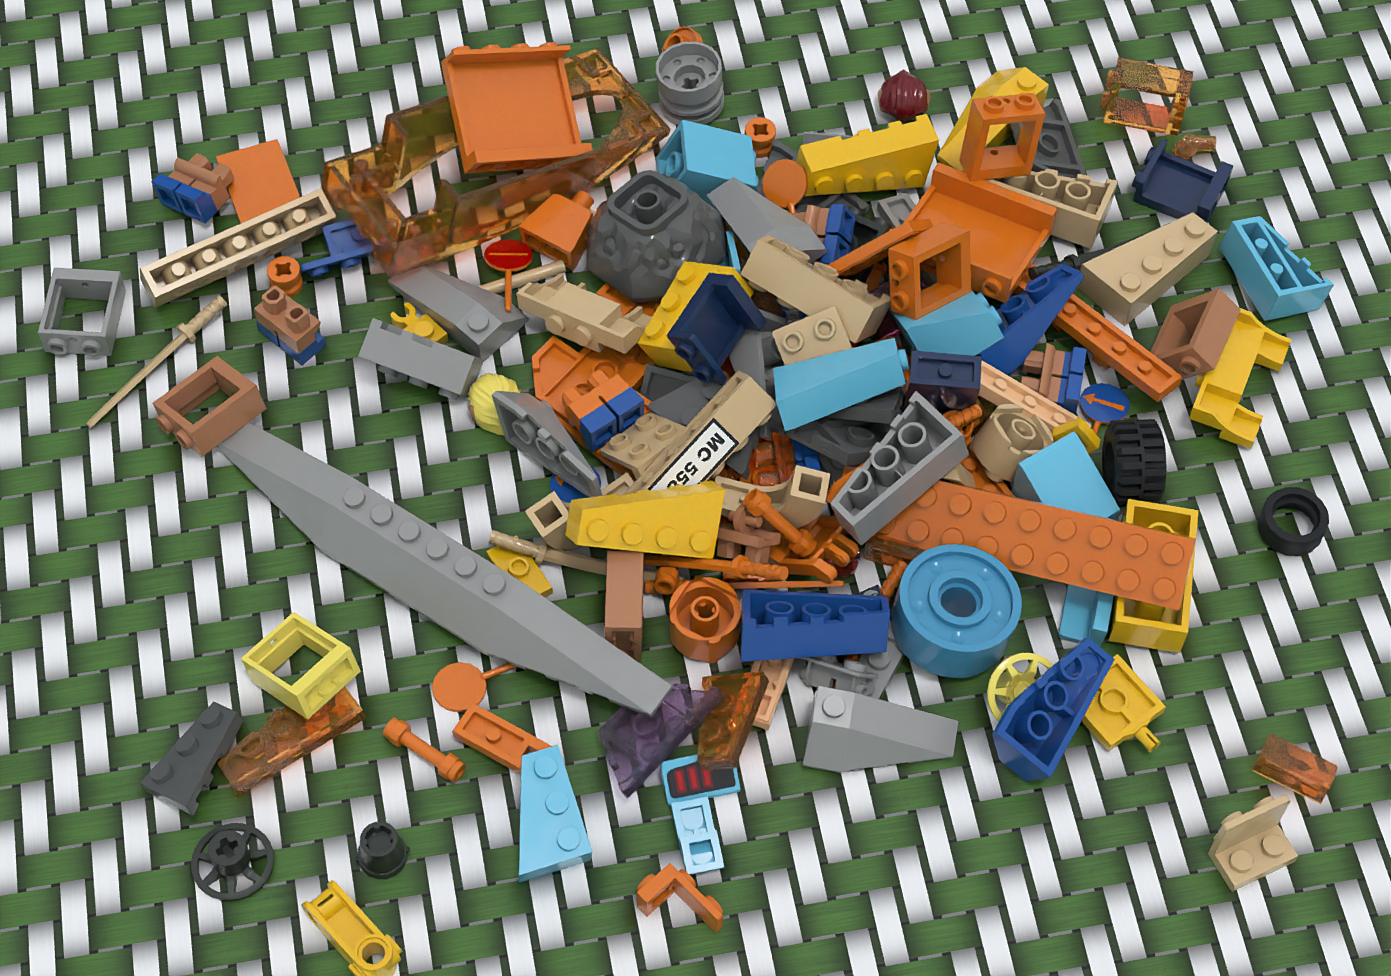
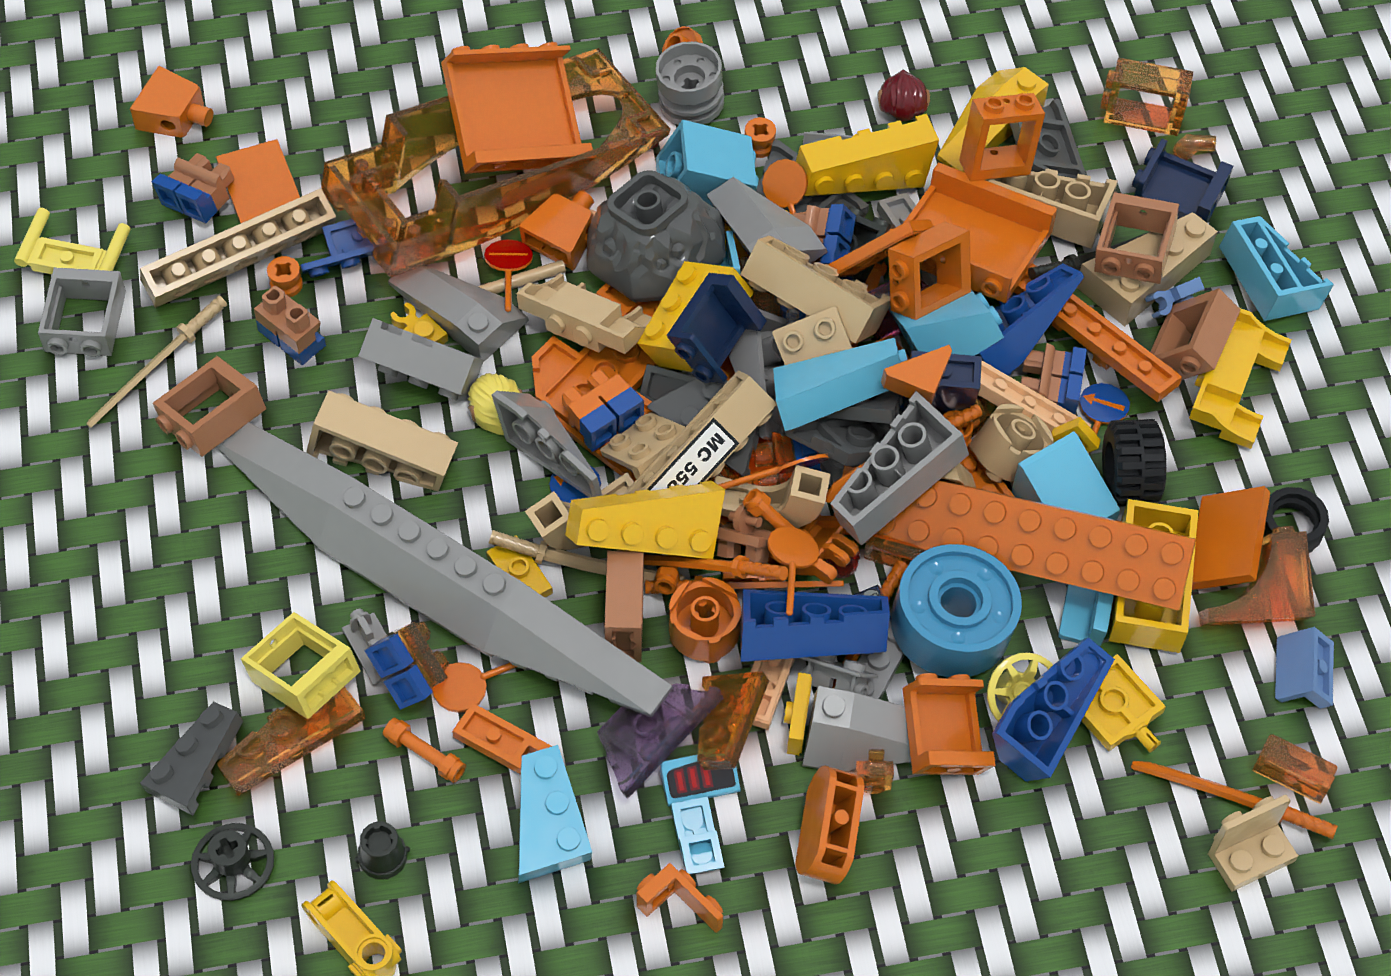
(47, 253): none -> light yellow plate
(169, 105): none -> orange torso
(362, 633): none -> light grey hinge
(380, 442): none -> tan wedge
(410, 662): none -> blue hips
(787, 468): none -> orange piece
(793, 549): none -> orange piece
(797, 713): none -> yellow plate
(830, 825): none -> orange brick
(875, 772): none -> clear orange plate
(918, 374): none -> orange slope
(945, 726): none -> orange panel
(1126, 212): none -> nougat window
(1176, 294): none -> medium blue plate
(1229, 537): none -> orange tile
(1281, 587): none -> clear orange arch
(1291, 815): none -> orange sword
(1305, 667): none -> medium blue panel

